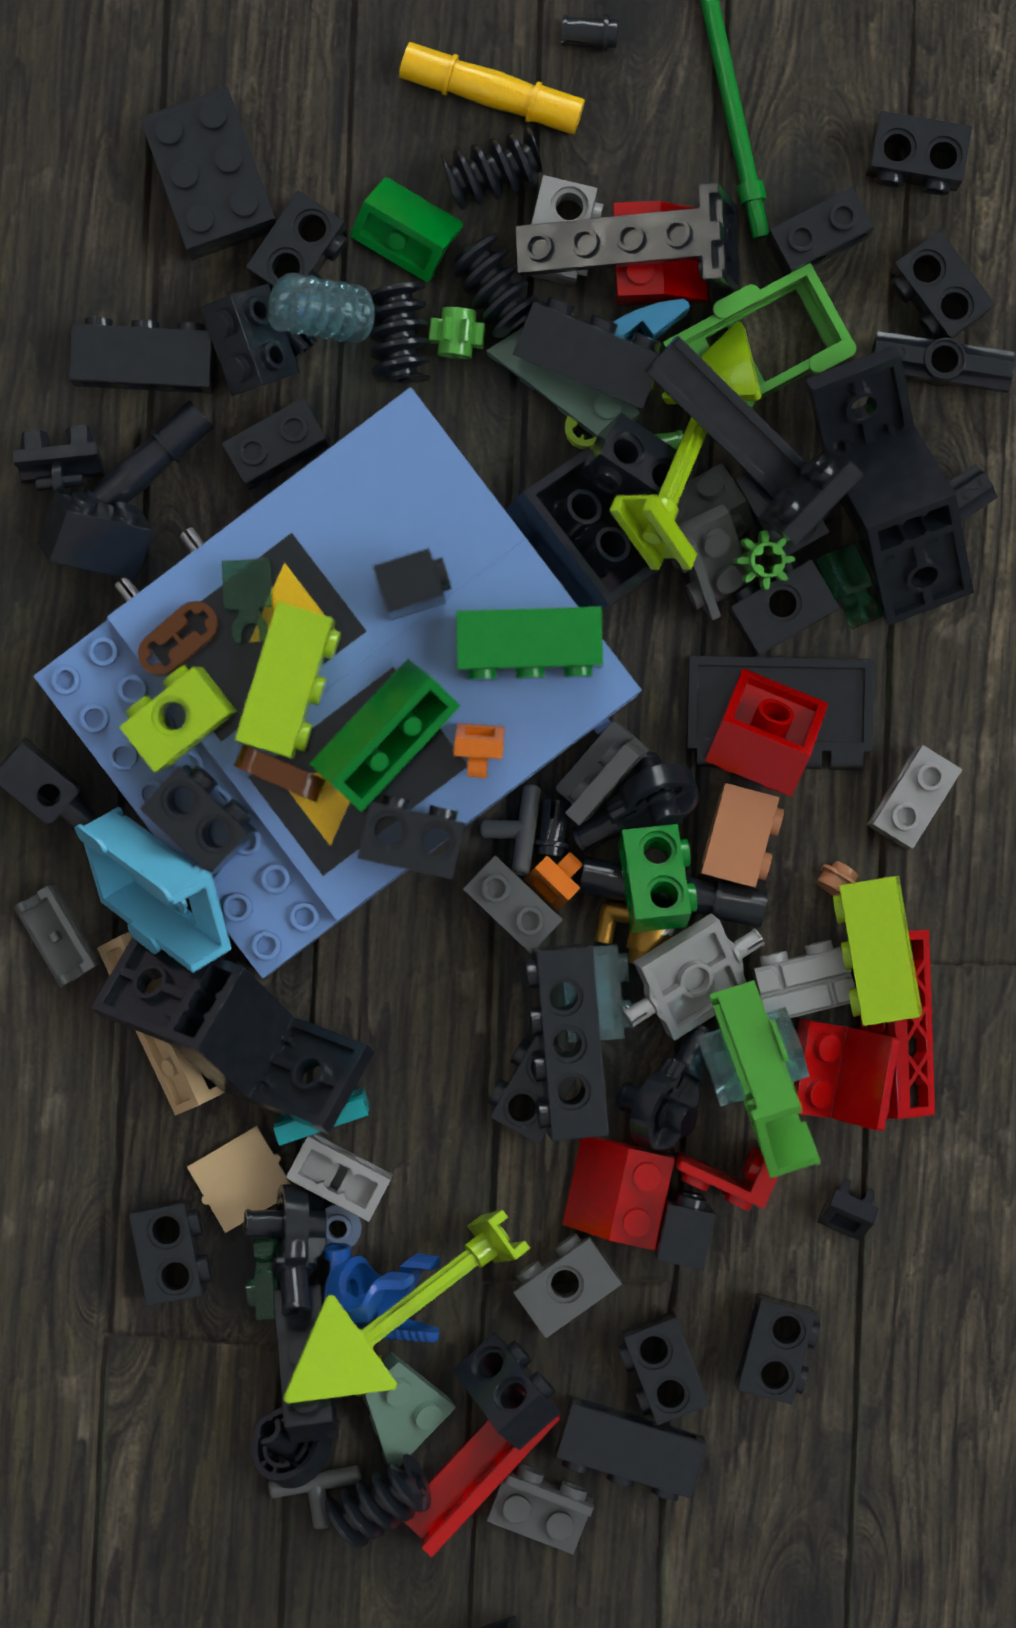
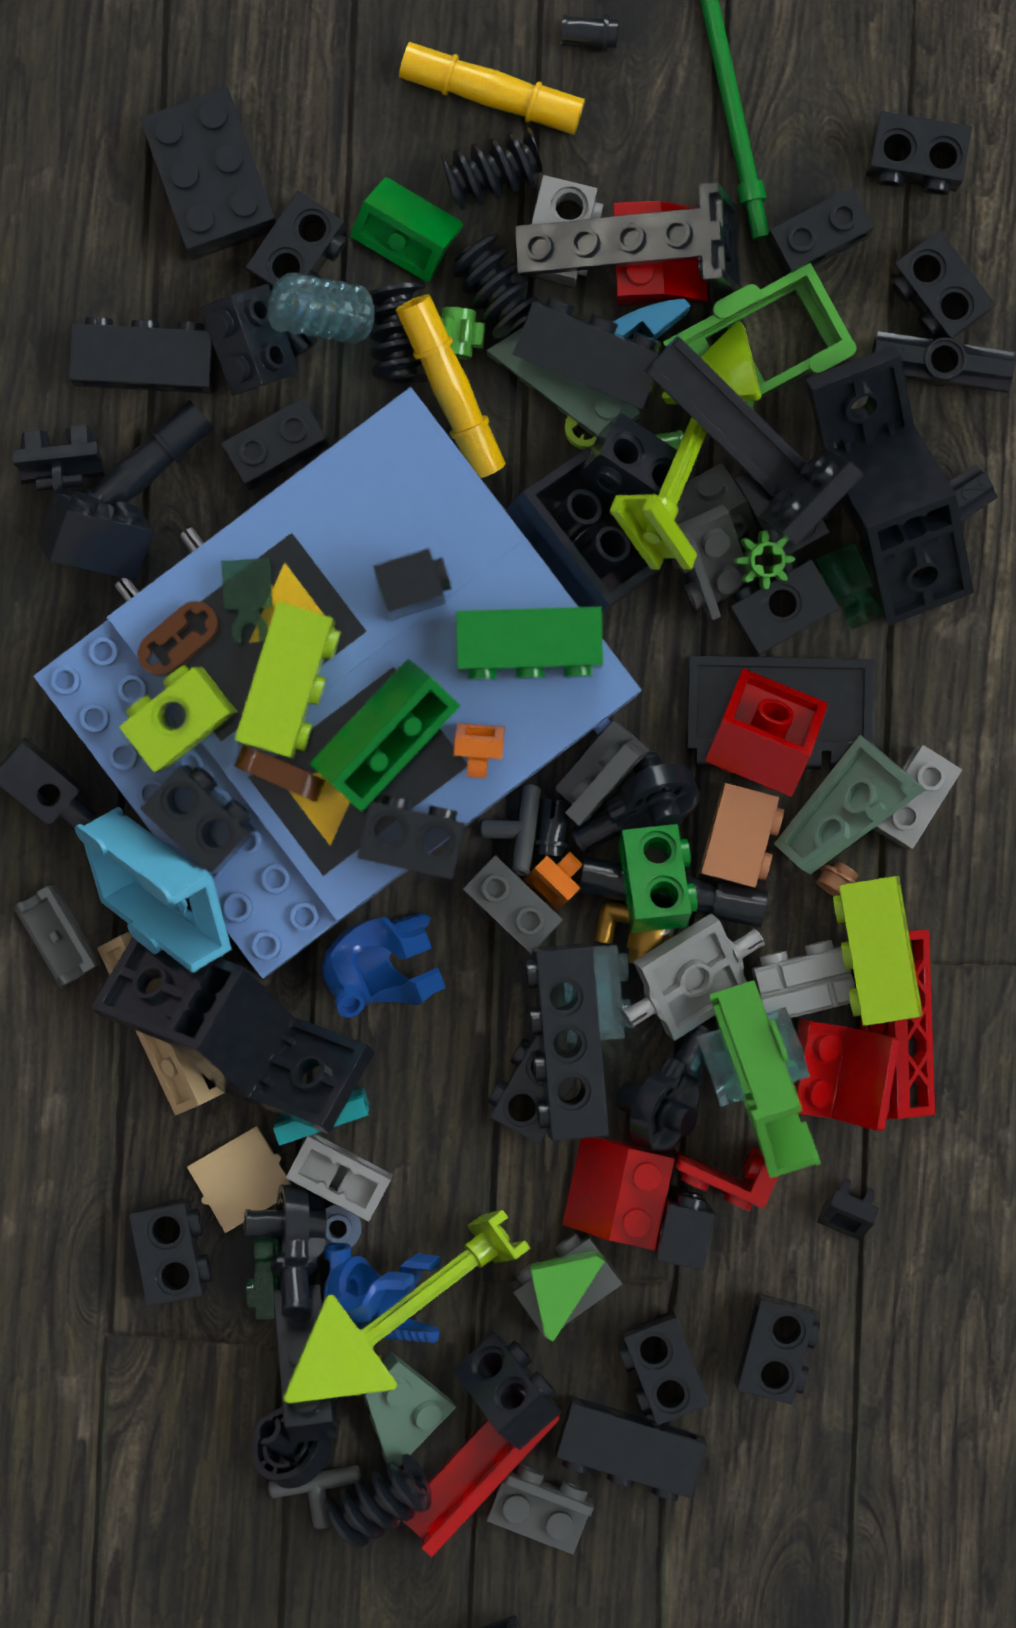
(360, 967): none -> blue piece
(450, 385): none -> yellow piece
(561, 1285): none -> bright green slope
(847, 805): none -> sand green wing

